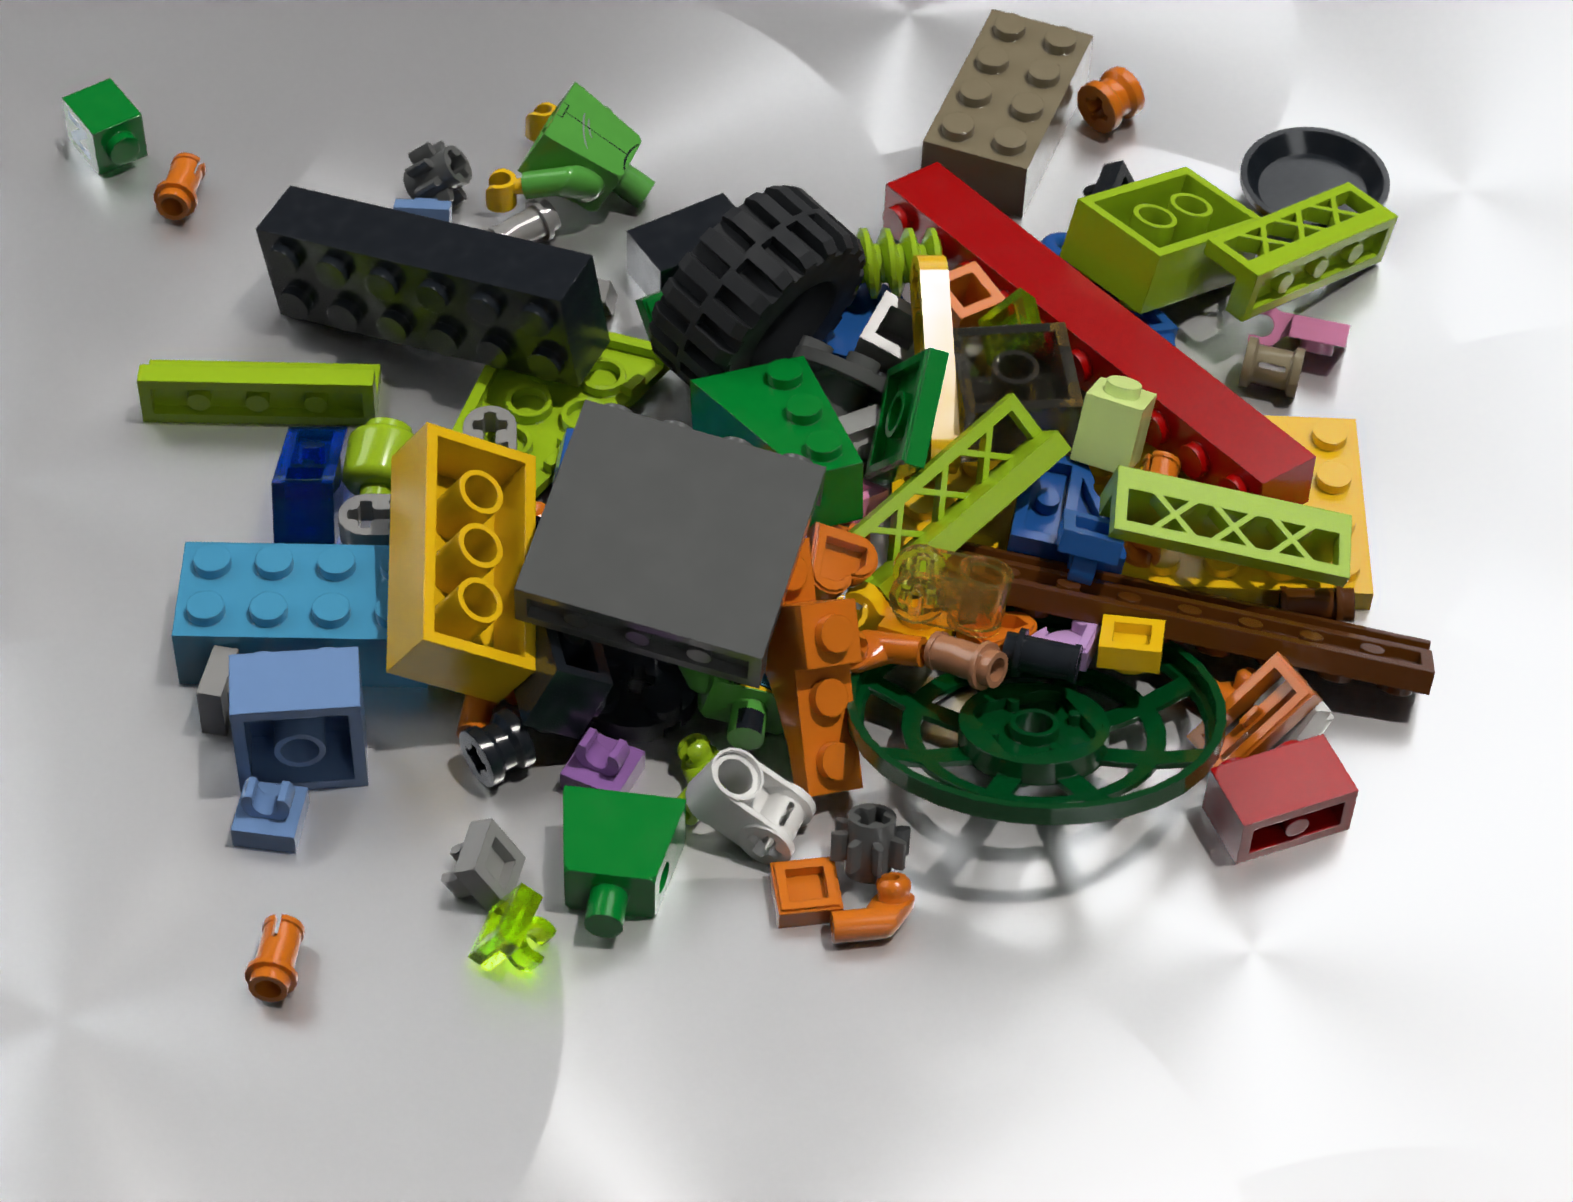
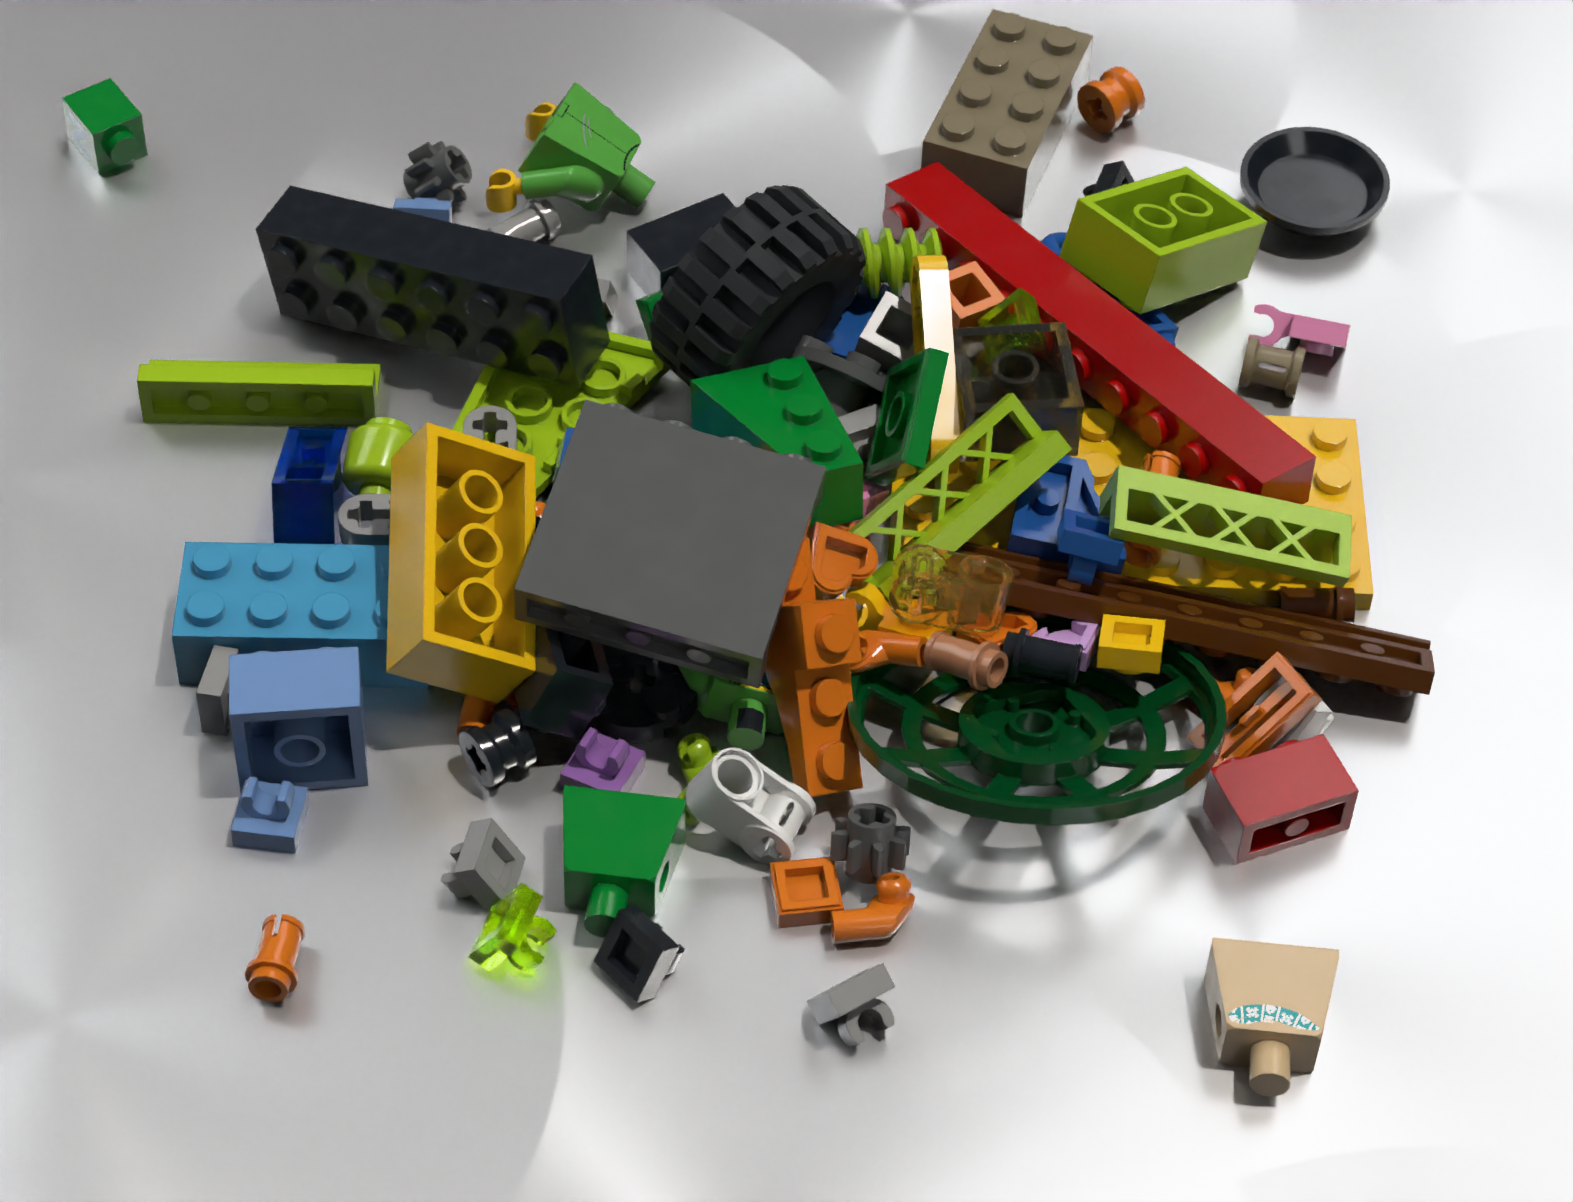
(177, 195): orange pin -> none
(637, 954): none -> black tile
(852, 998): none -> light grey tile
(1113, 423): yellowish green brick -> none
(1269, 1007): none -> tan torso
(1312, 259): lime fence -> none

